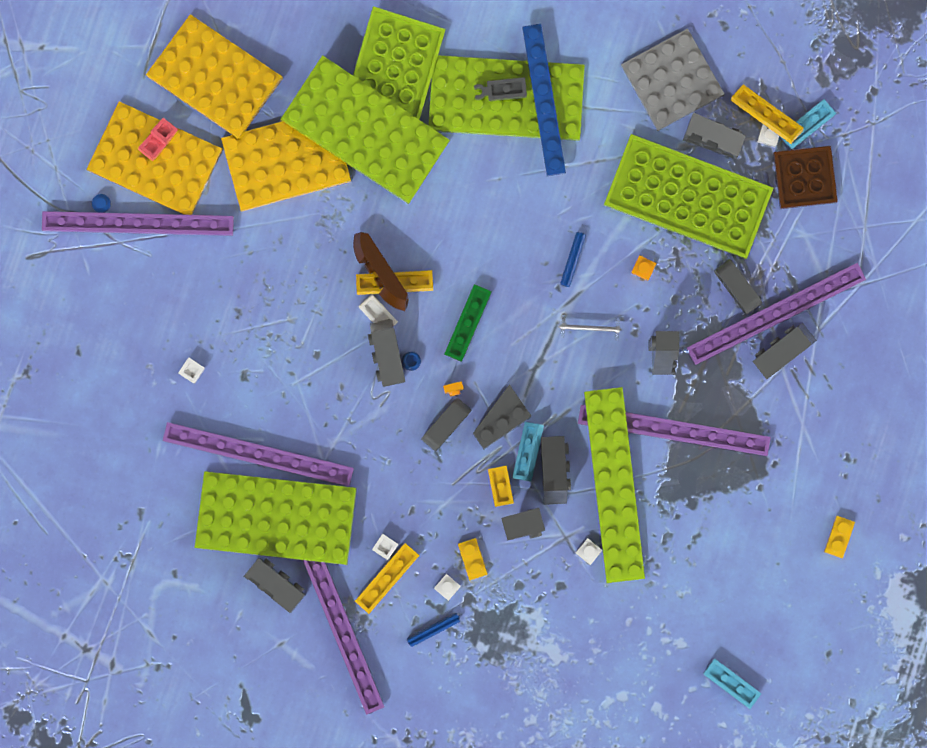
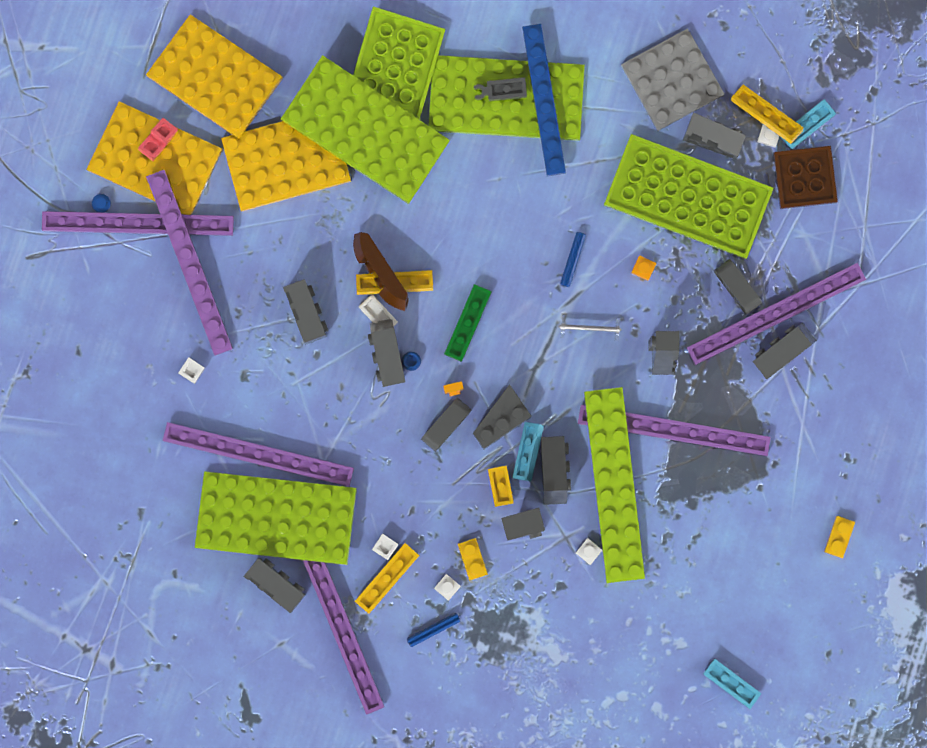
(189, 262): none -> medium lavender plate
(305, 311): none -> dark grey wedge

